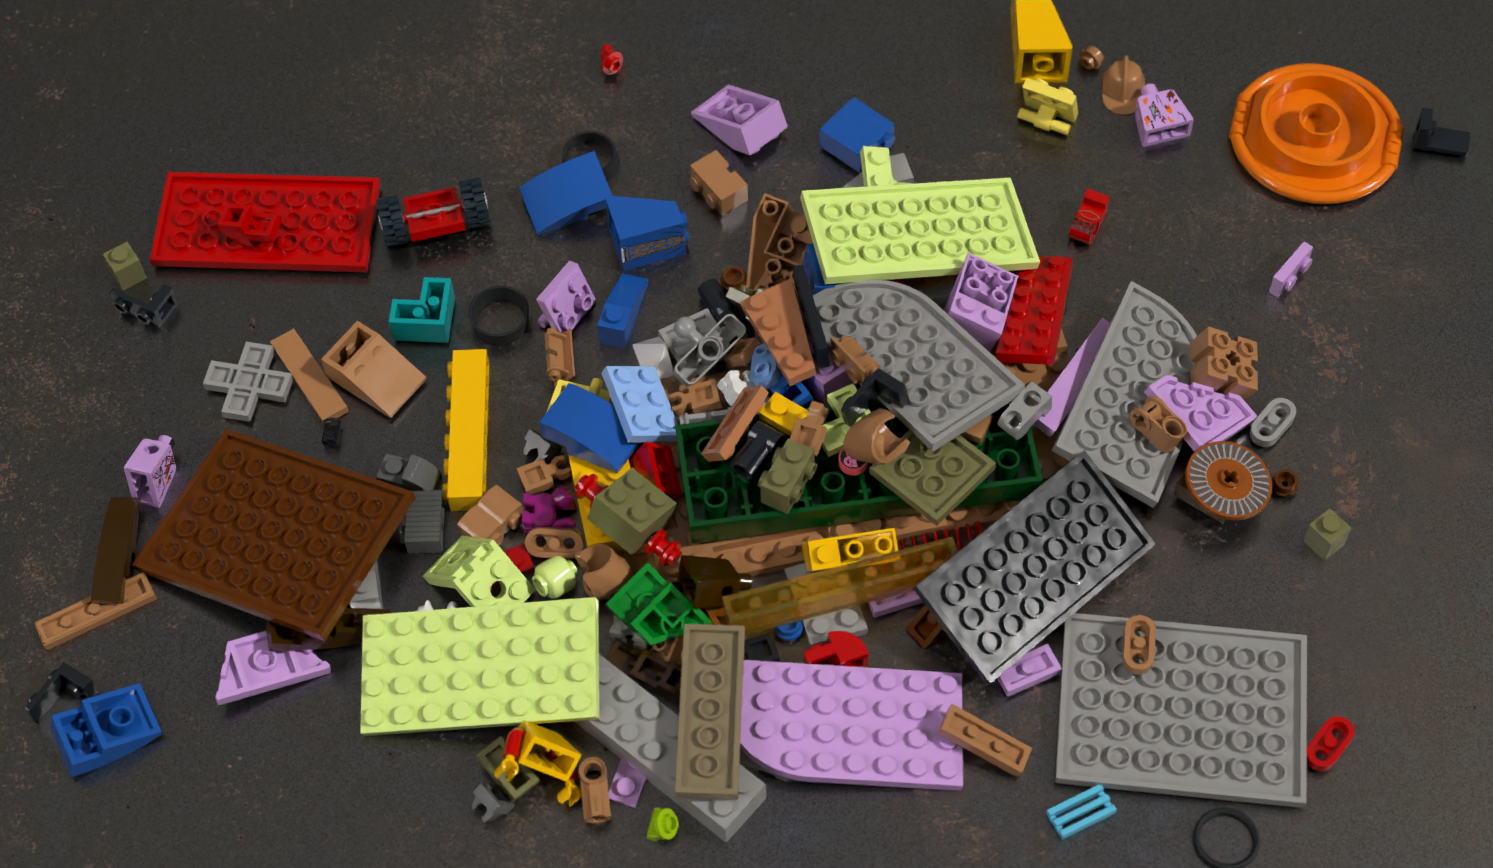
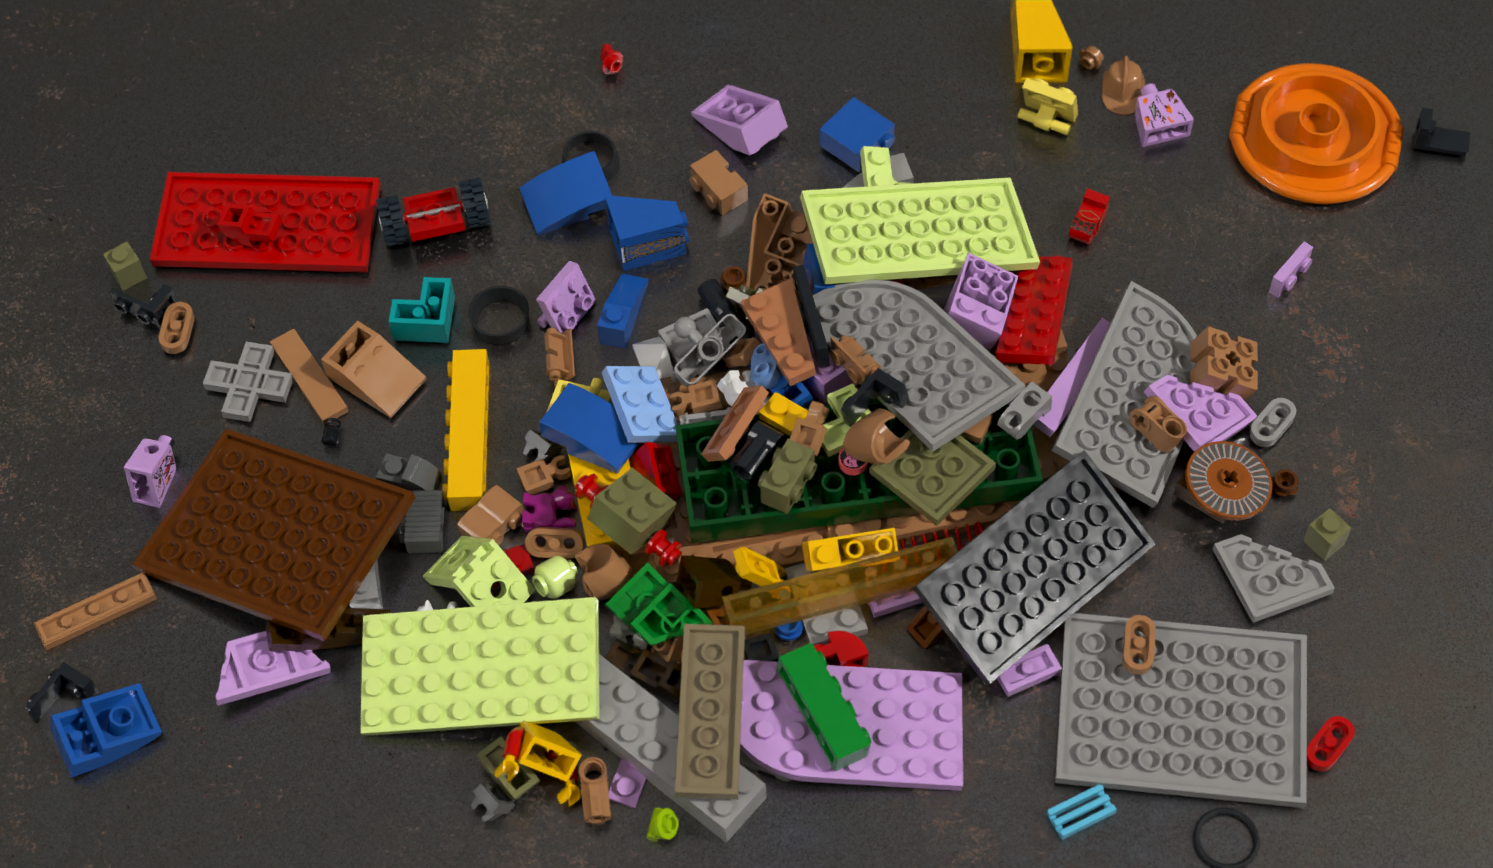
(115, 550): dark brown slope -> none
(176, 330): none -> medium nougat plate
(757, 567): none -> yellow hinge
(823, 706): none -> green brick
(984, 740): medium nougat plate -> none
(1269, 577): none -> light grey plate

